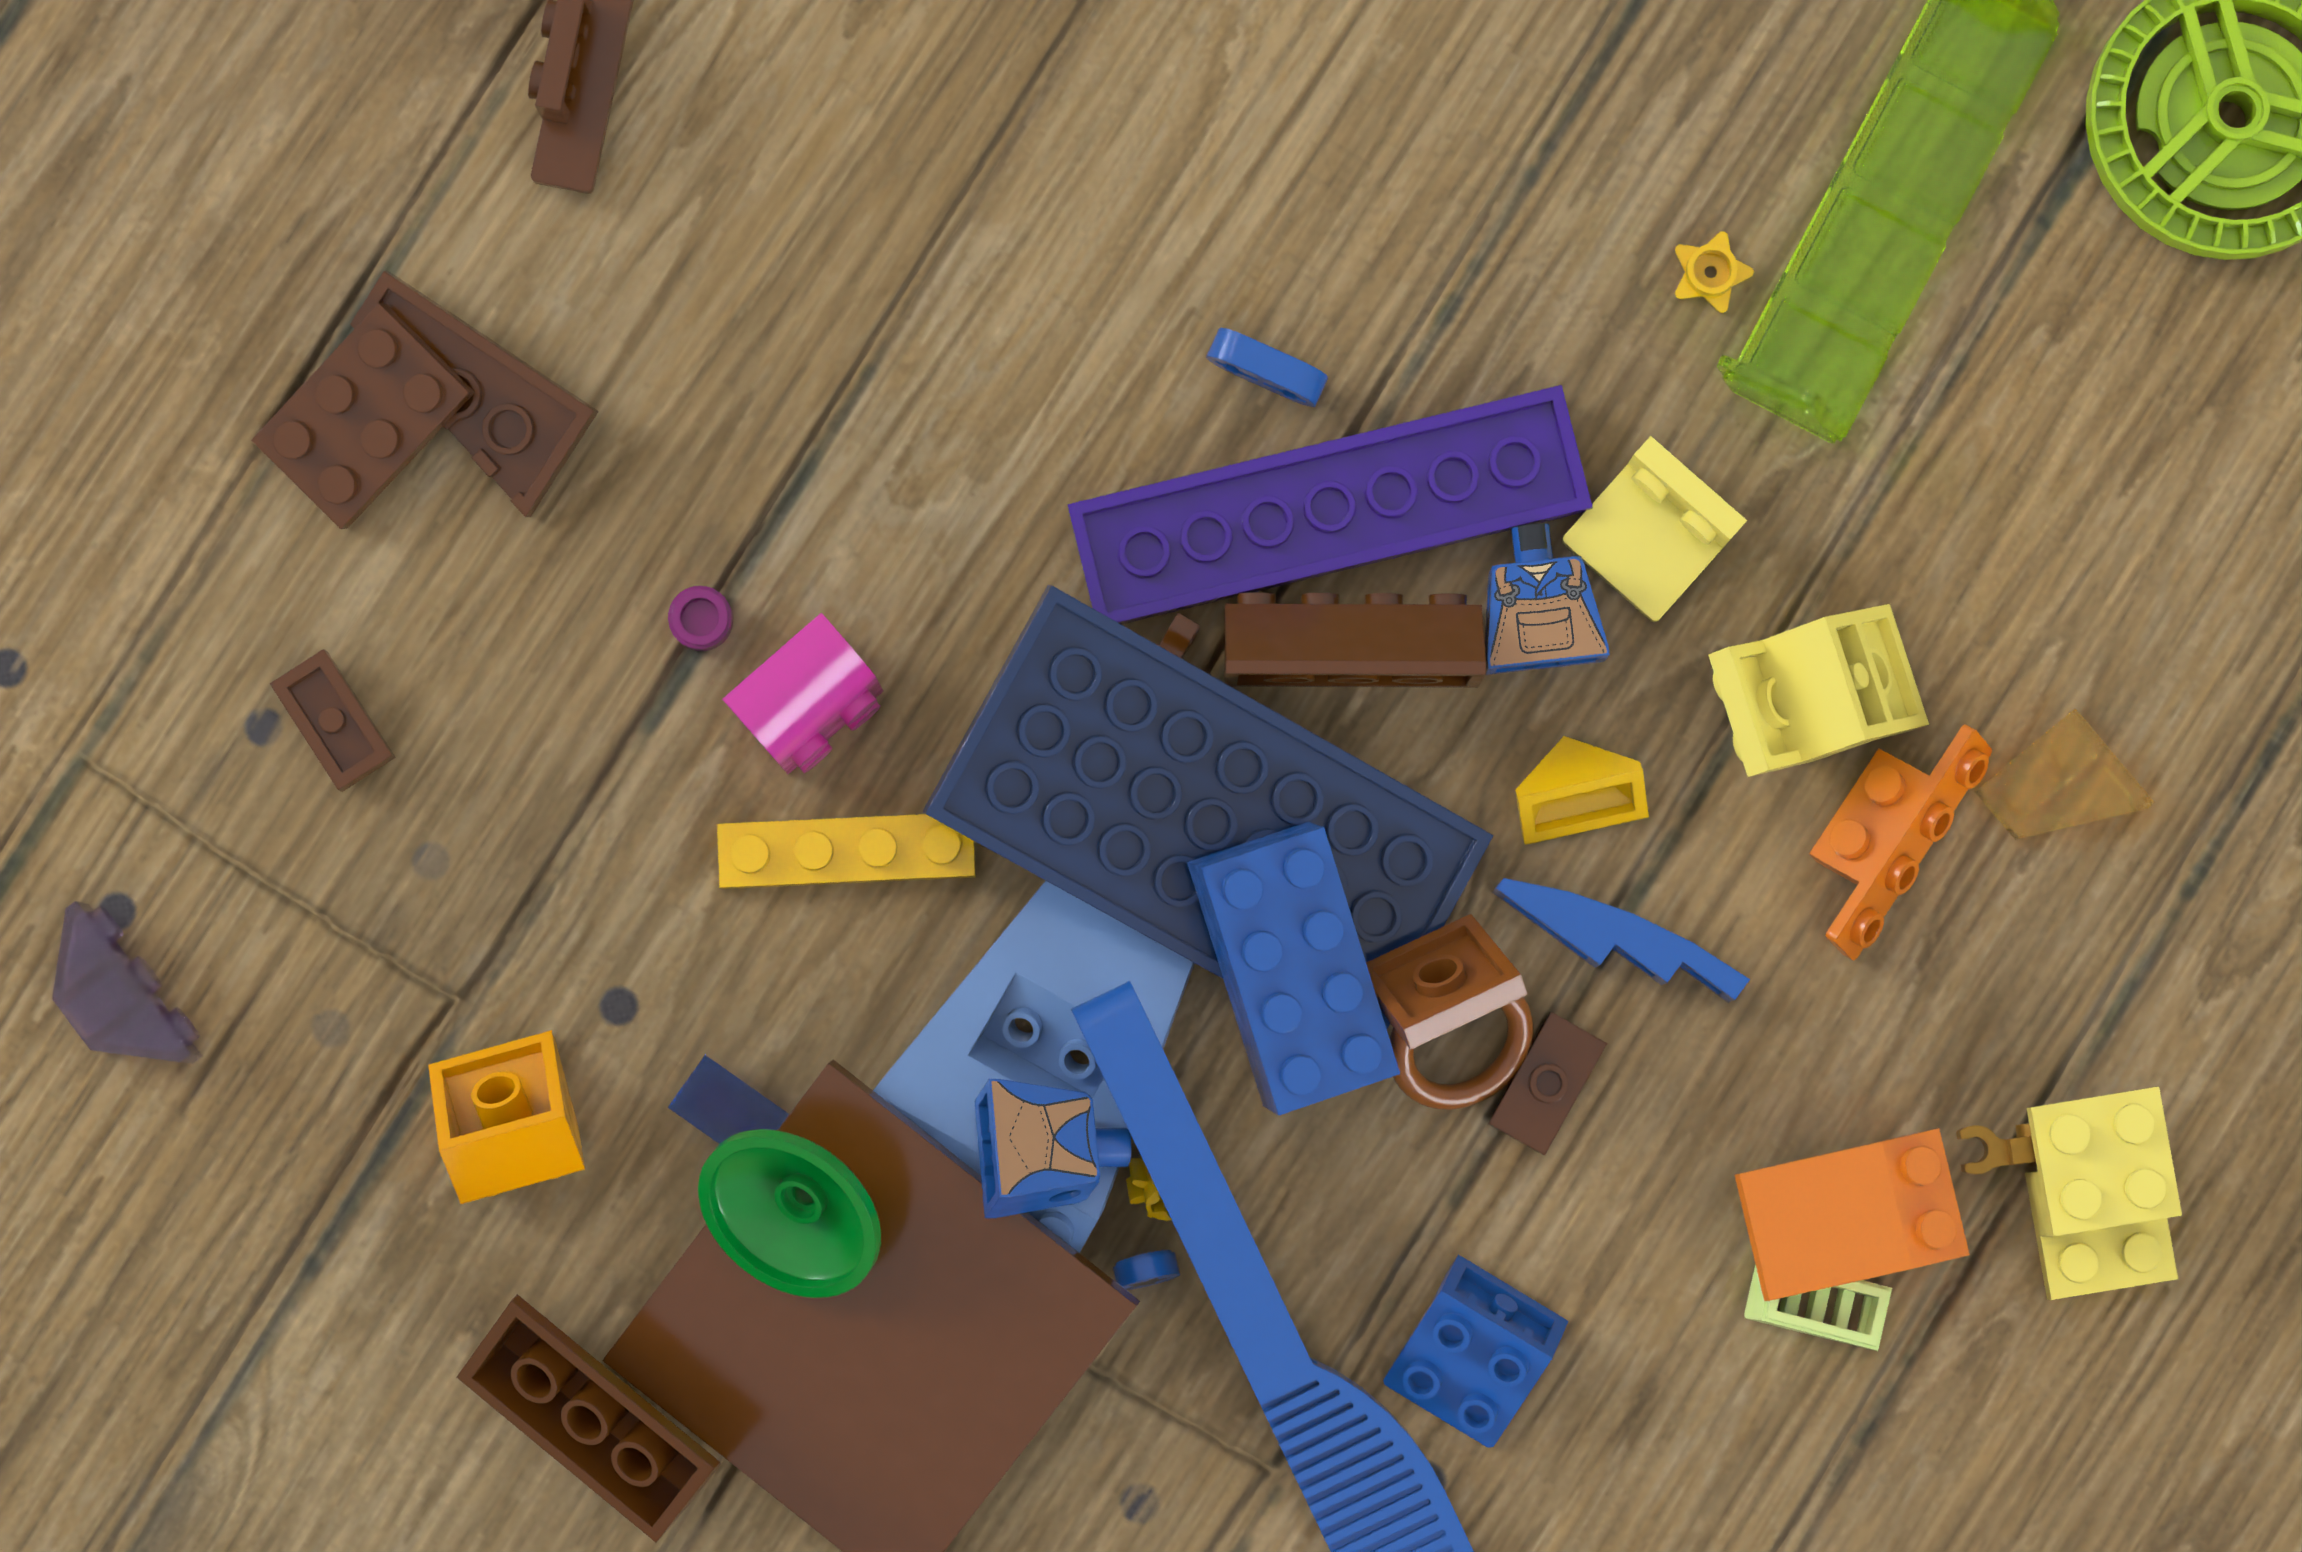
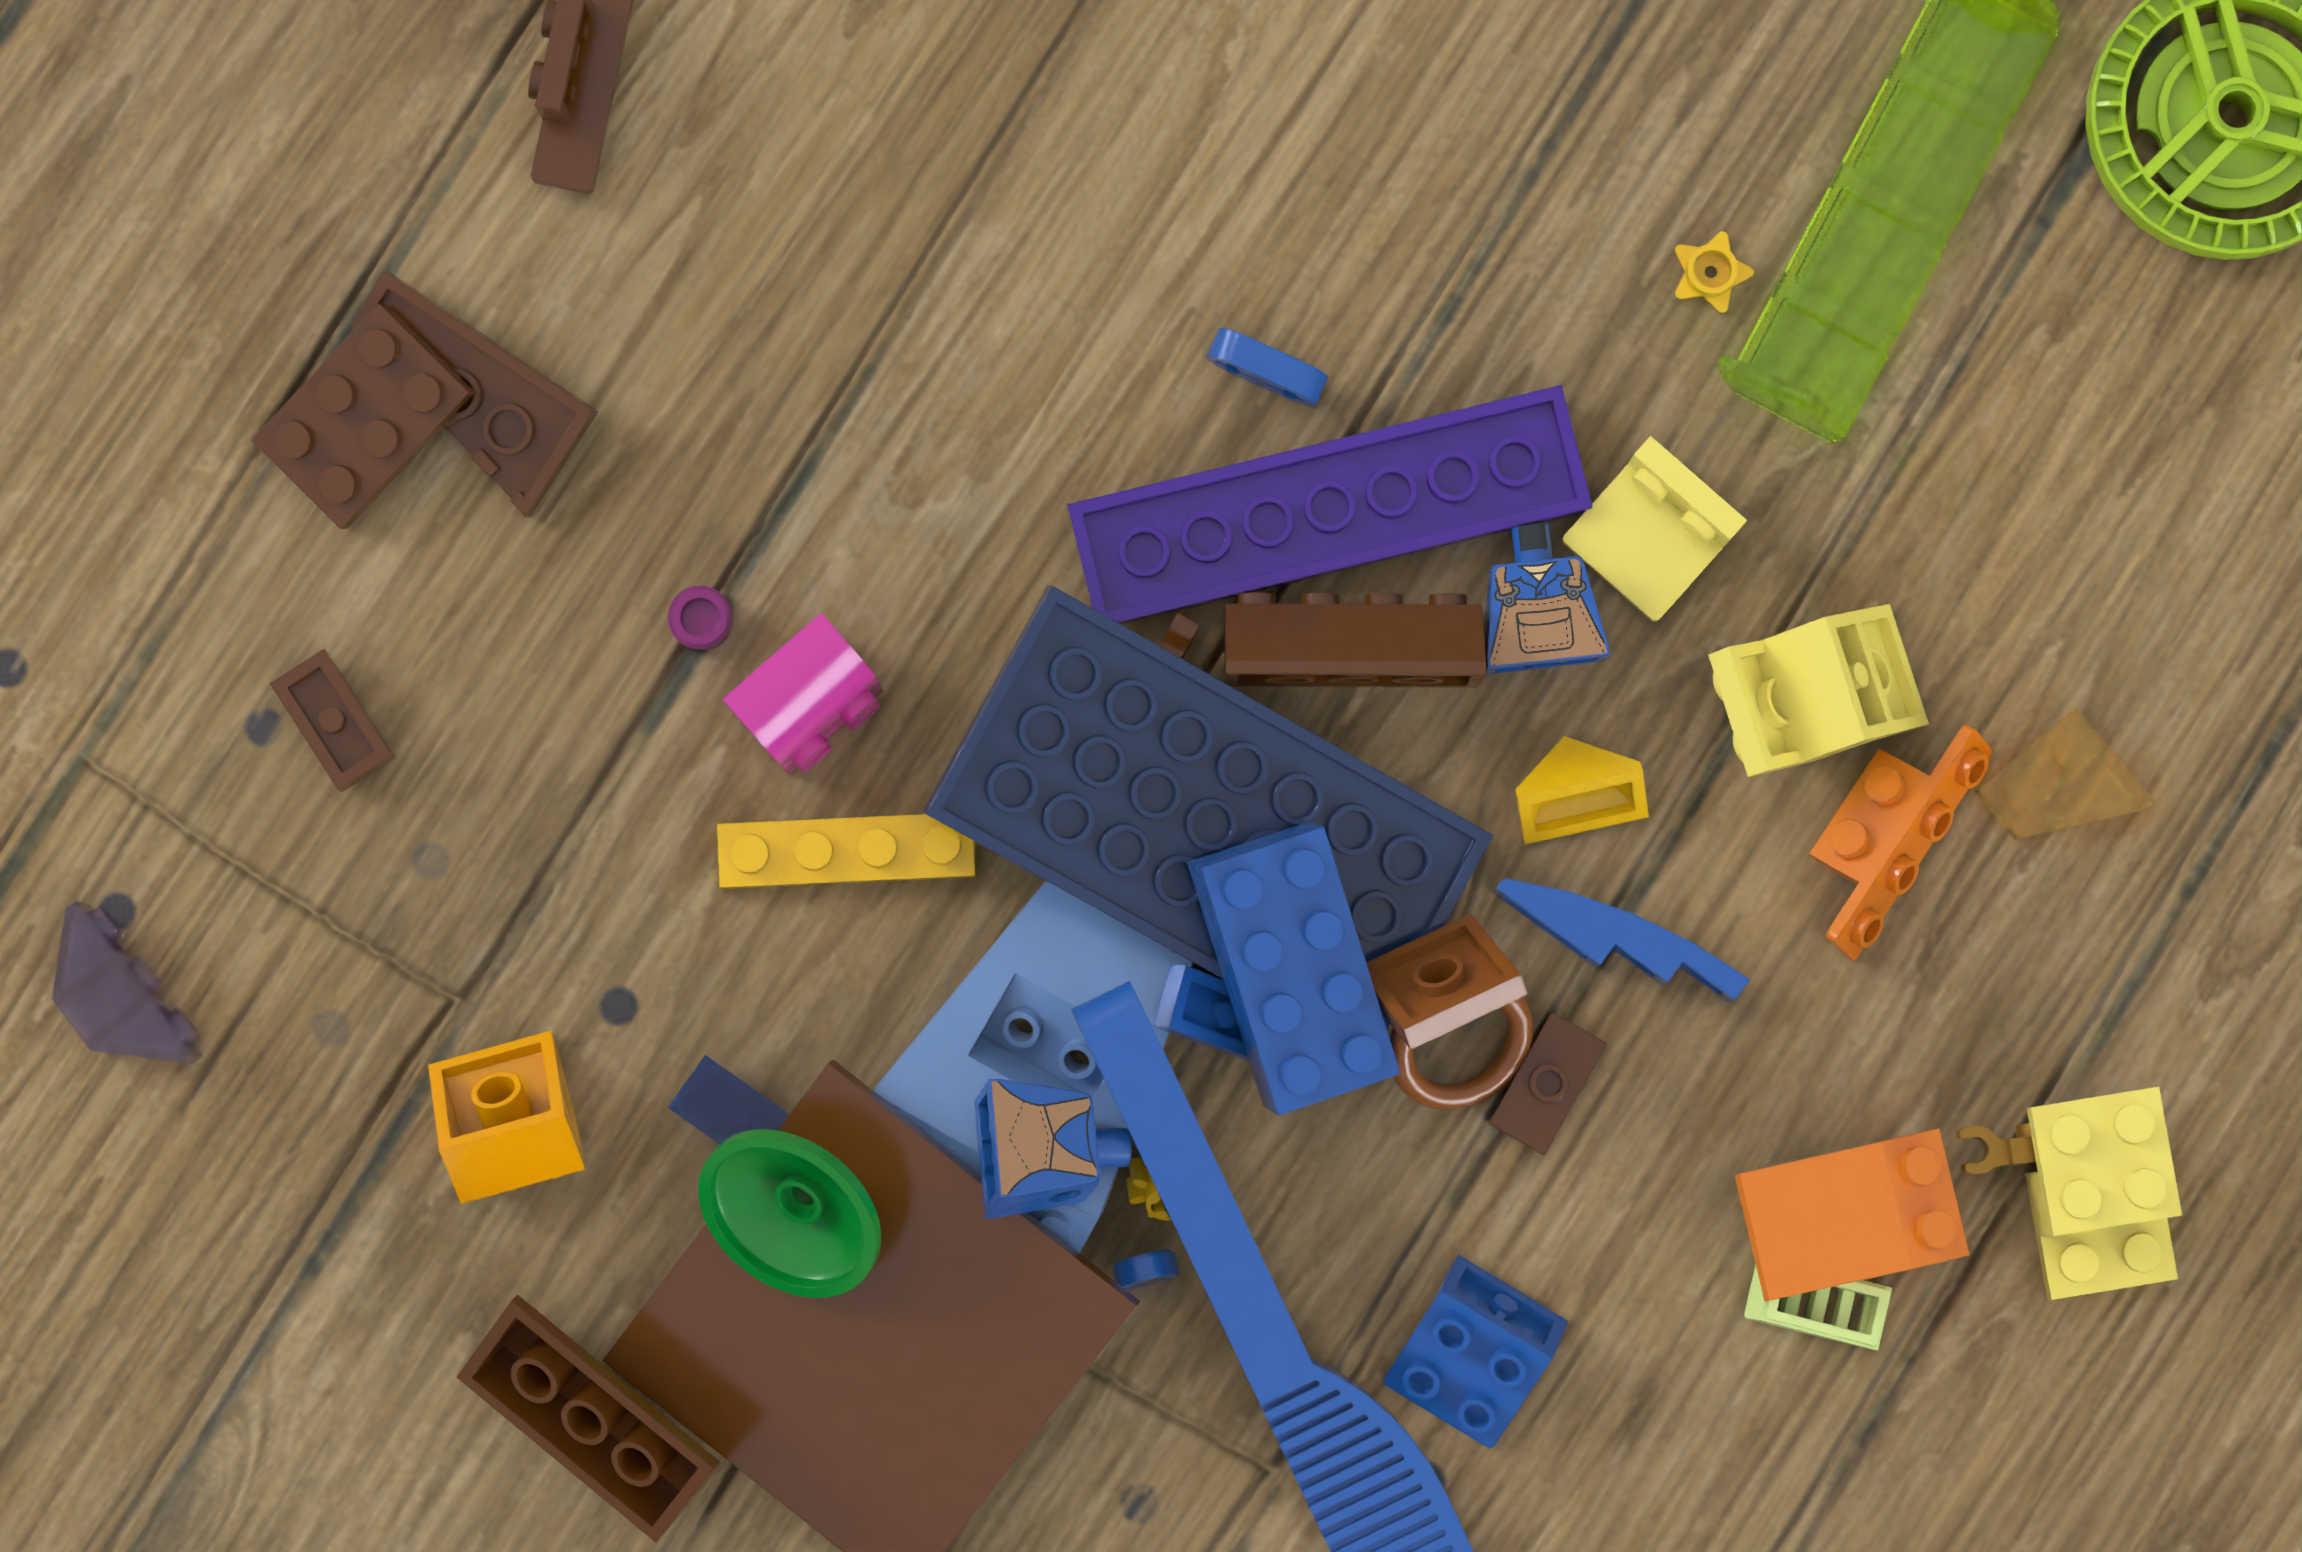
(1200, 1011): none -> blue plate

